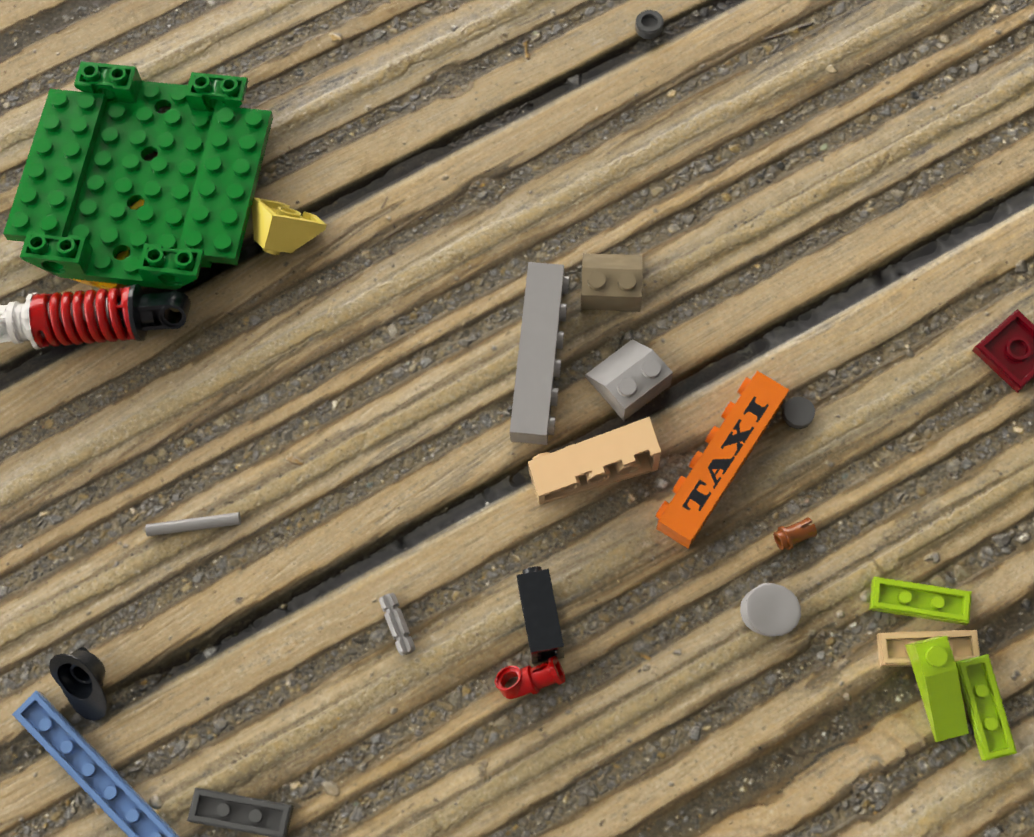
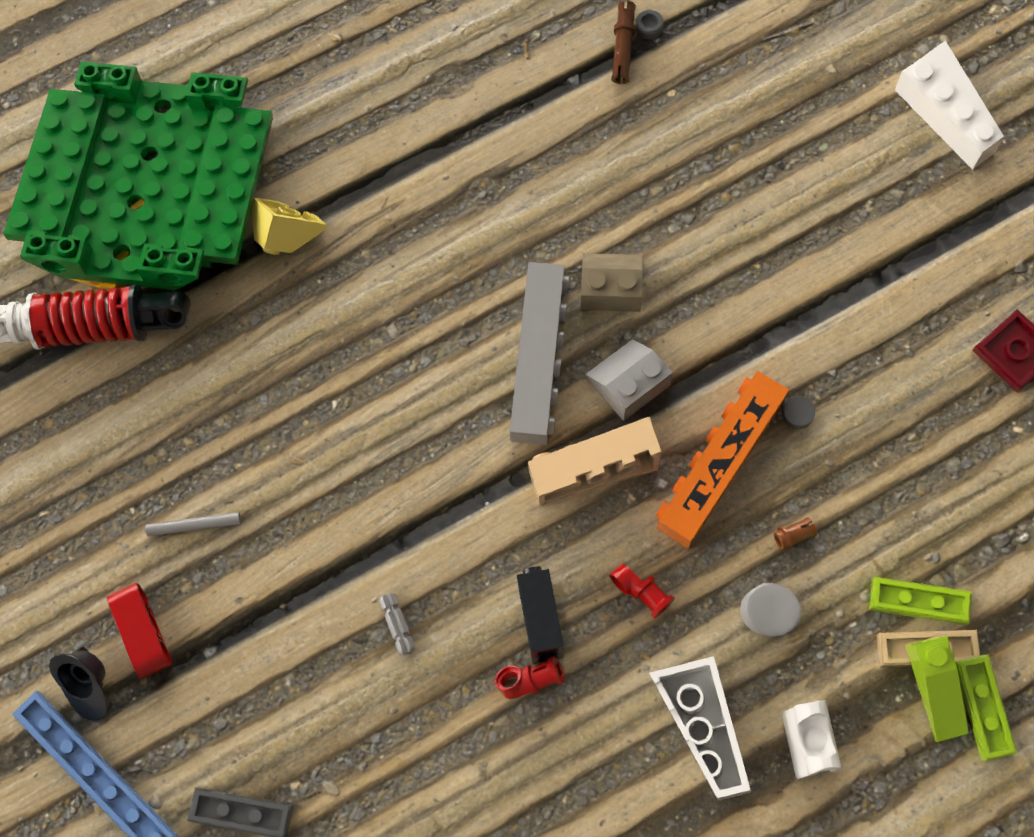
(139, 630): none -> red beam
(624, 31): none -> reddish brown pin
(646, 591): none -> red connector
(702, 714): none -> white wedge
(811, 739): none -> white piece
(950, 105): none -> white wedge

